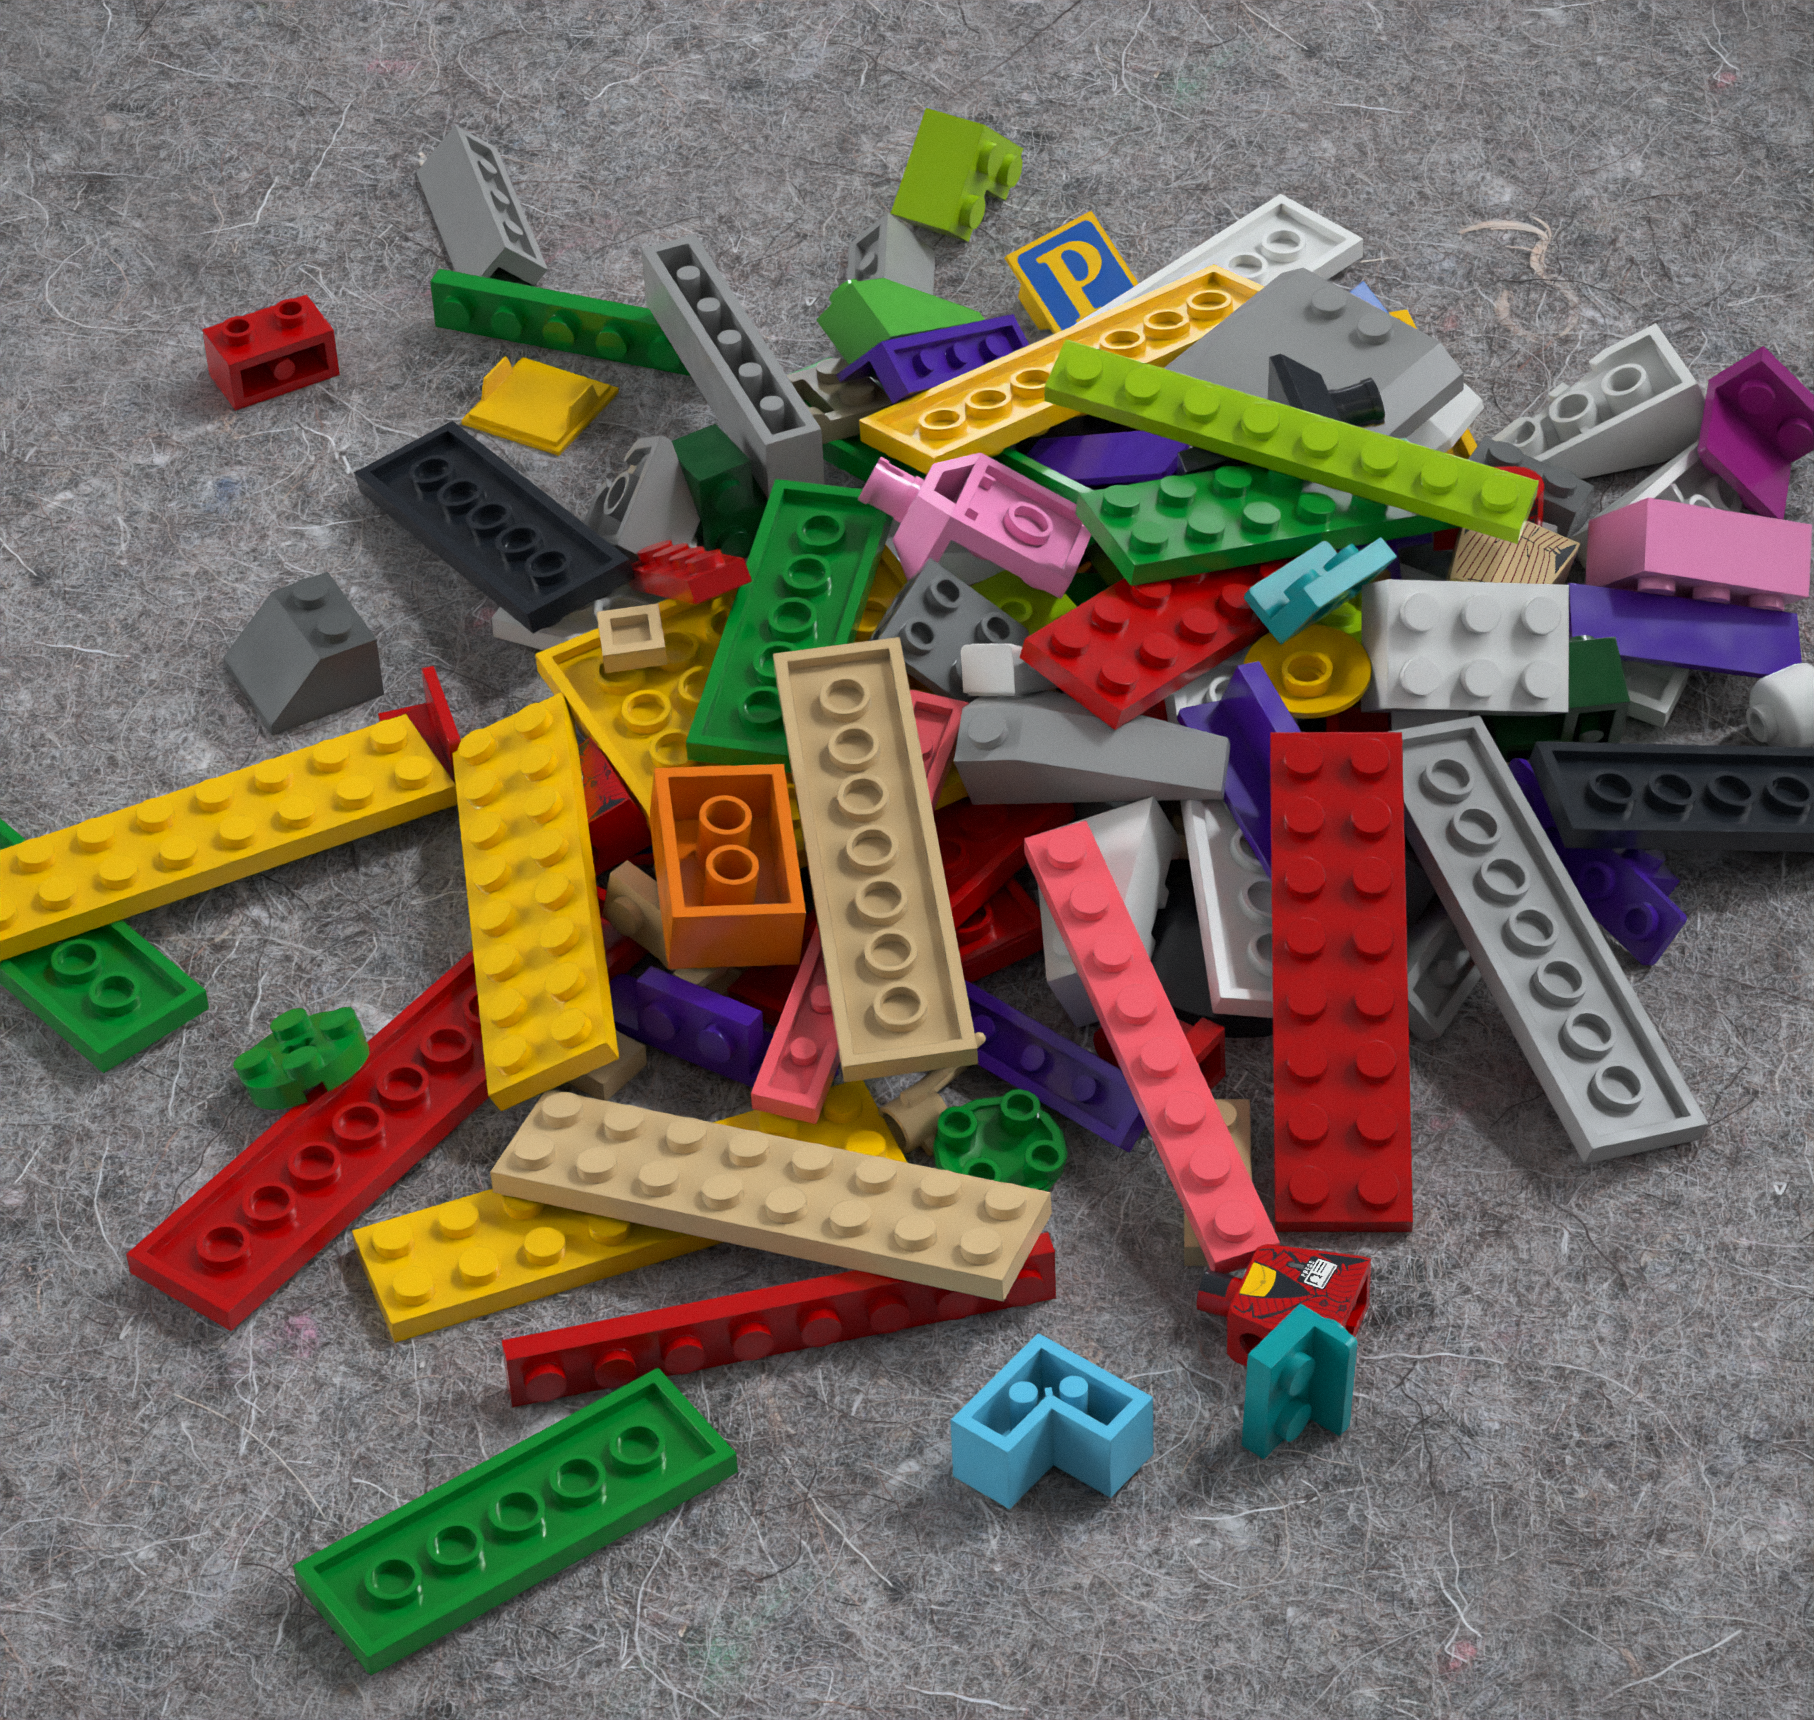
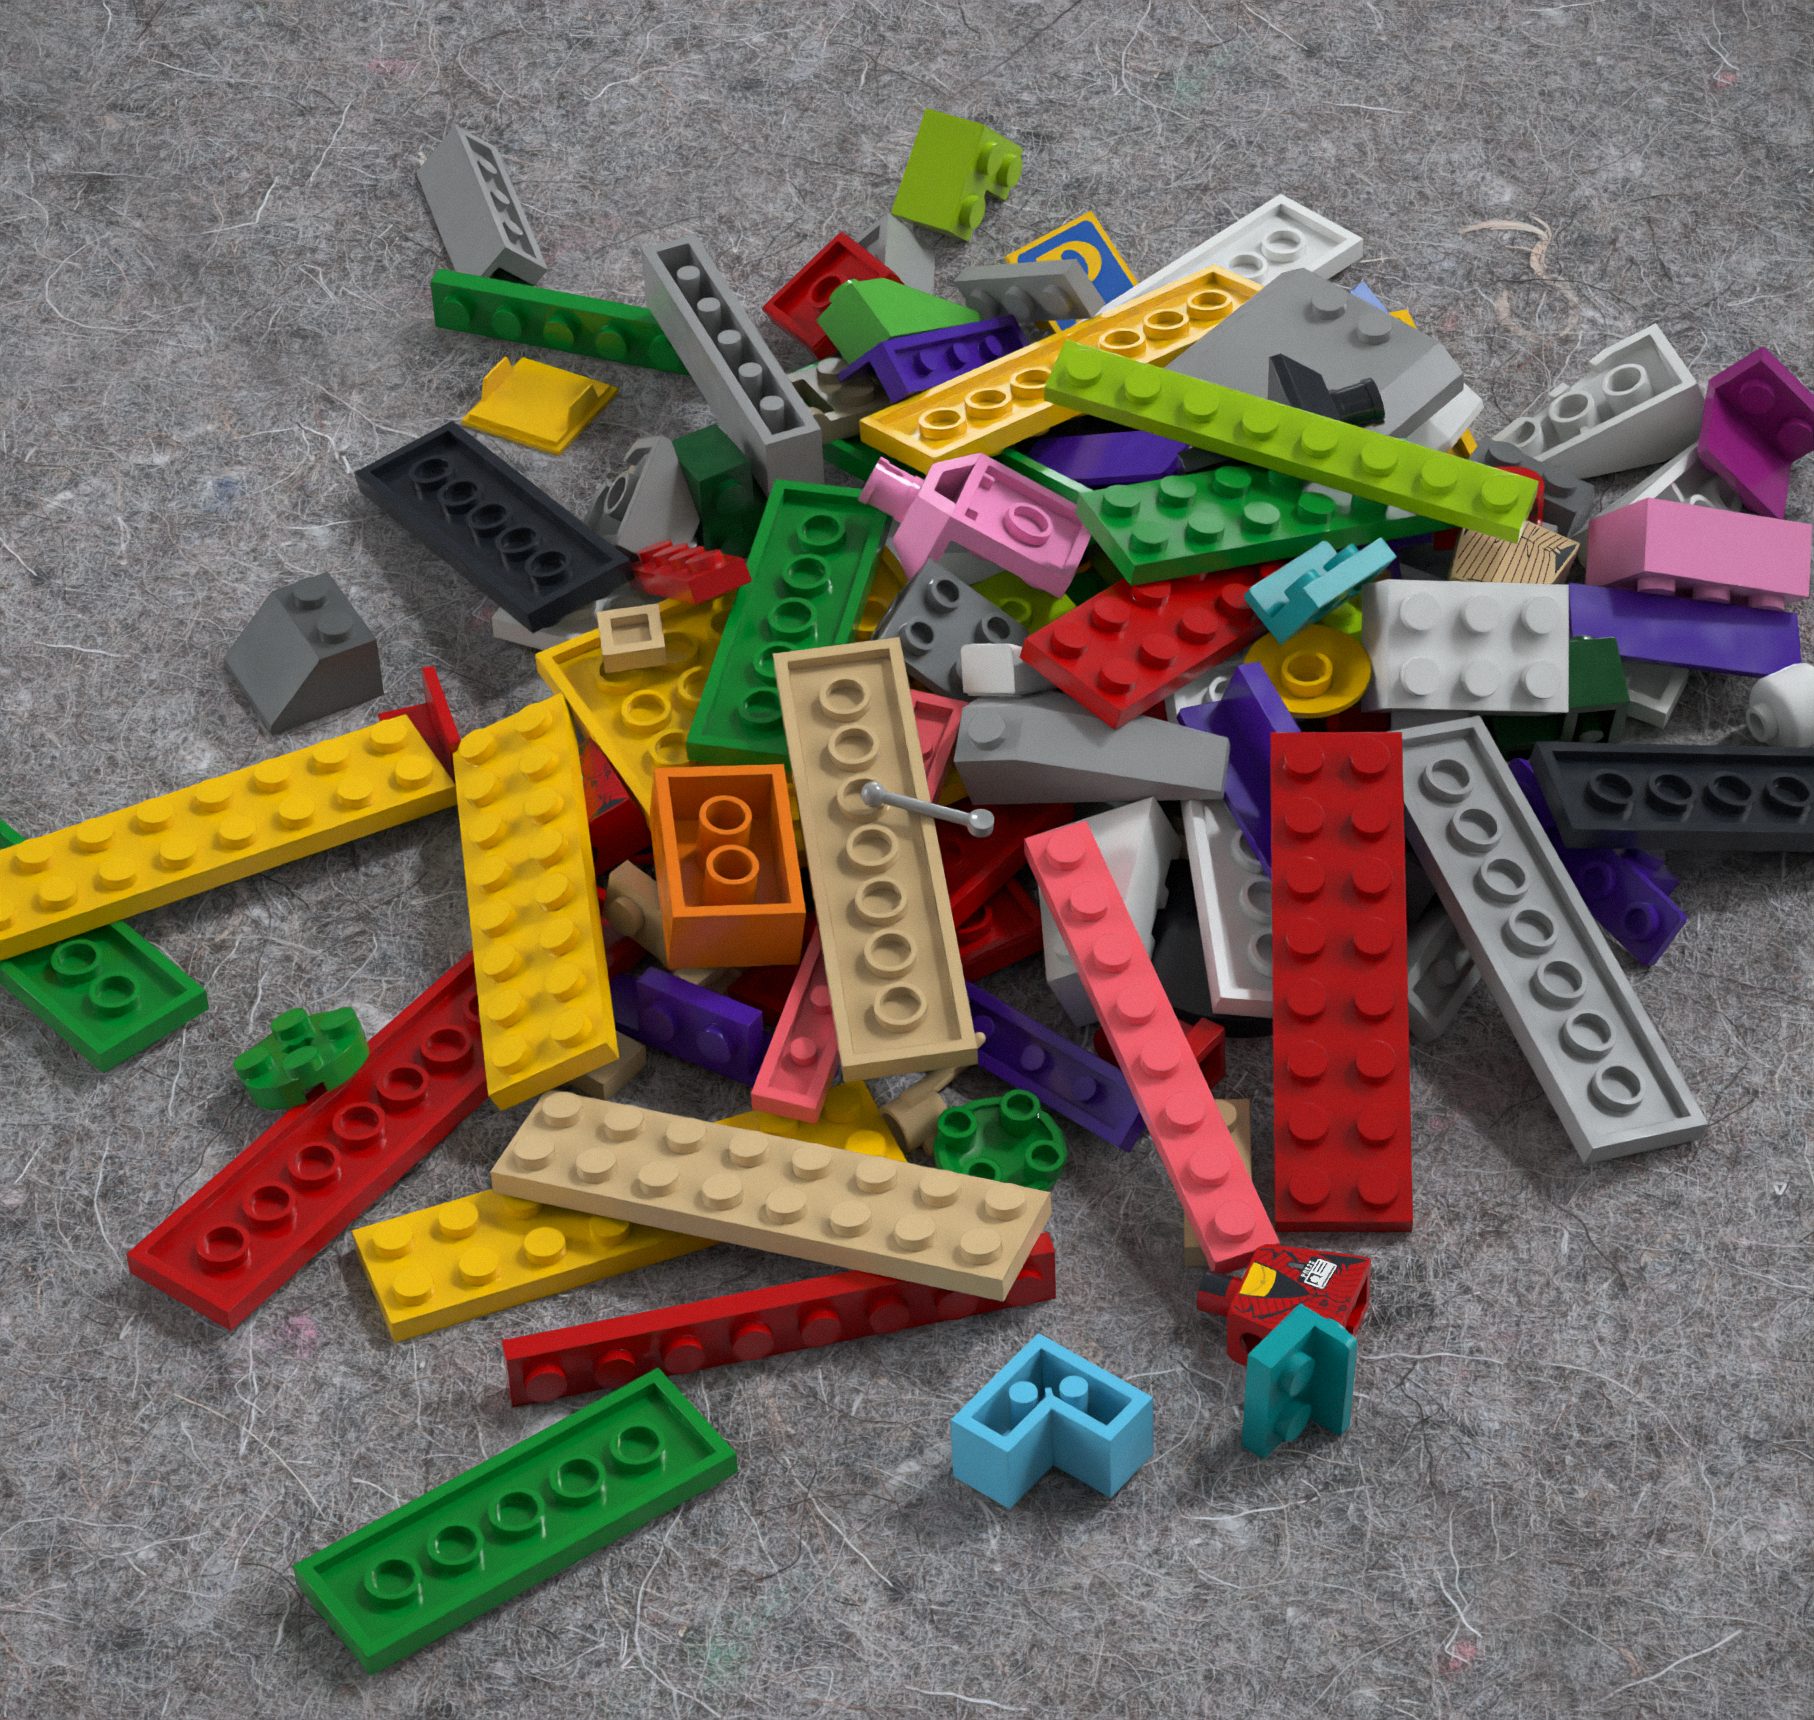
(271, 352): red brick -> none
(808, 292): none -> red plate
(979, 822): none -> light grey hinge
(1030, 291): none -> light grey plate

